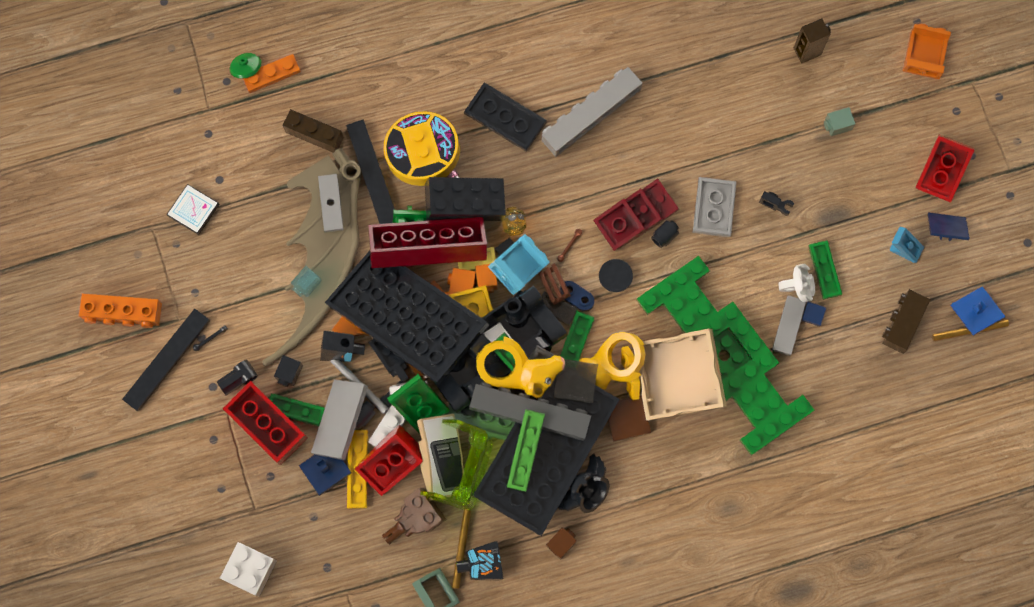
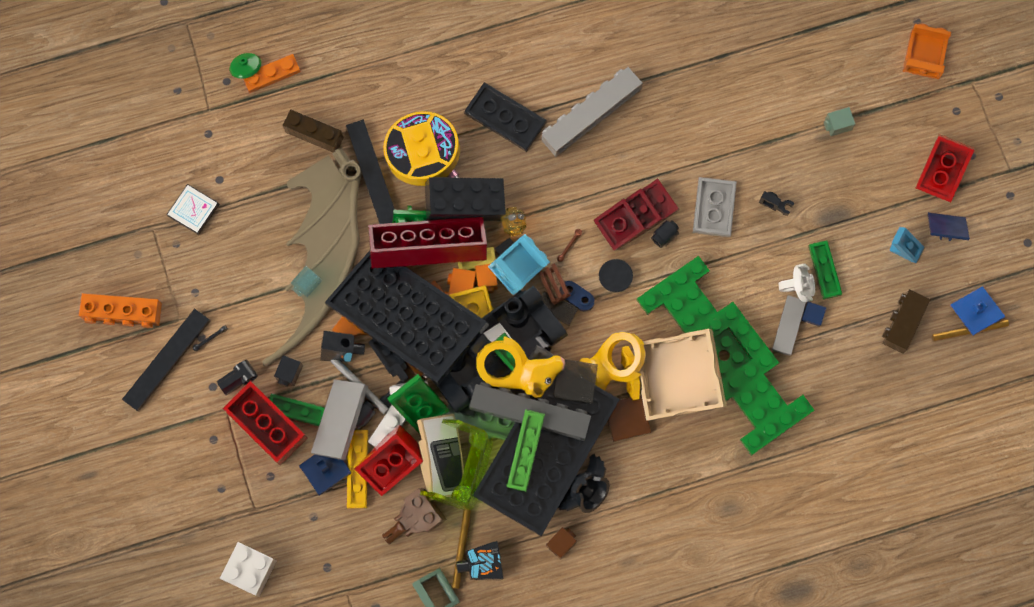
(330, 193): light grey tile -> none
(577, 336): green tile -> none
(812, 40): dark brown brick -> none

